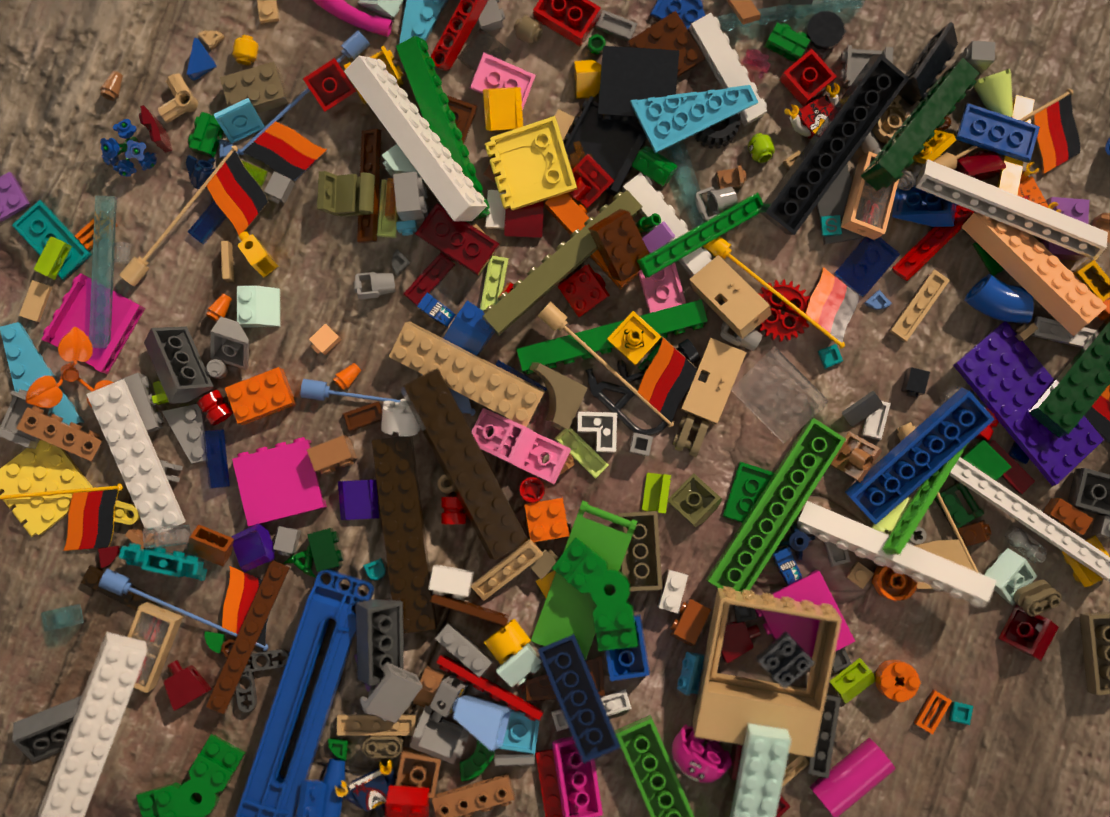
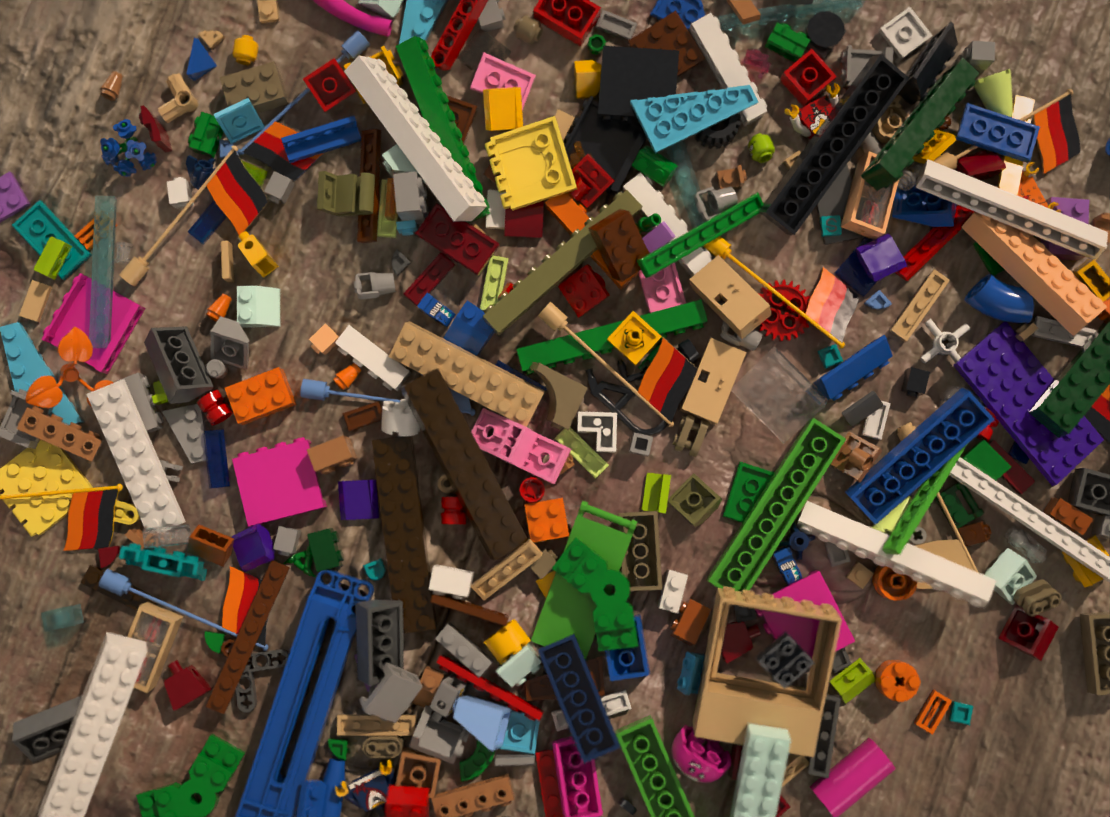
(179, 192): none -> white brick
(321, 139): none -> blue fence
(373, 358): none -> white brick
(627, 806): none -> black tile
(854, 368): none -> blue slope
(880, 257): none -> dark purple slope
(905, 33): none -> white plate
(938, 346): none -> white bar

